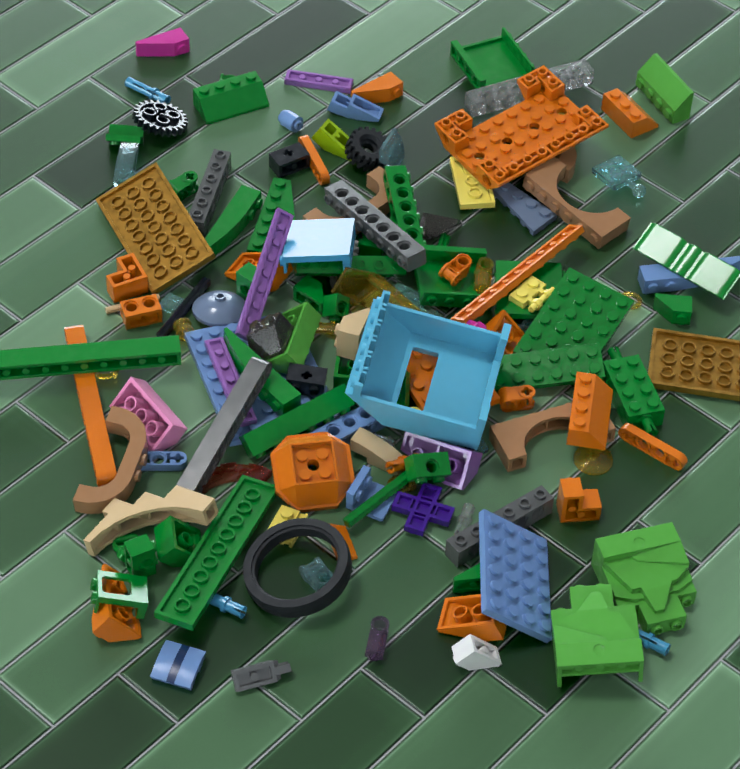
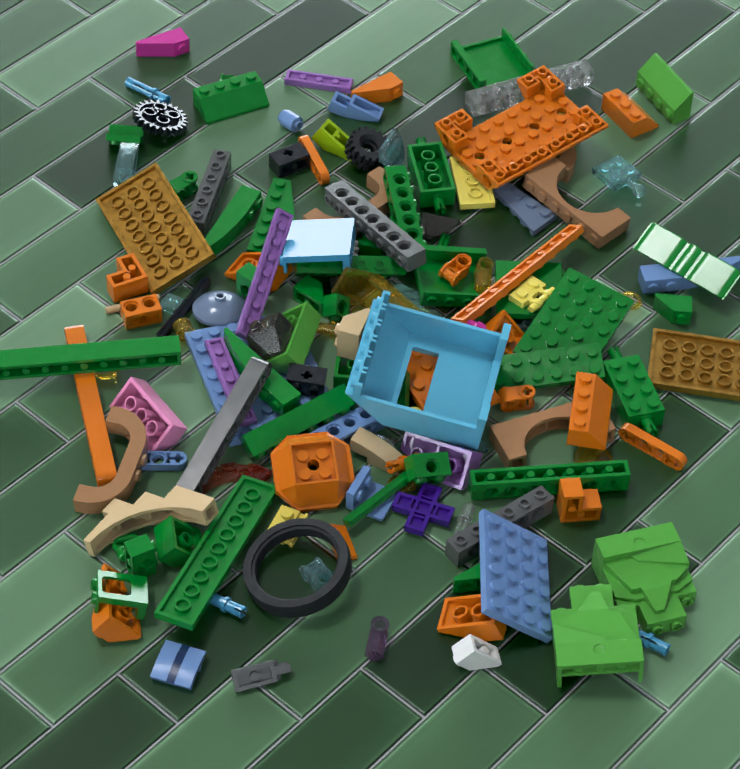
(431, 175): none -> green brick
(518, 481): none -> green brick

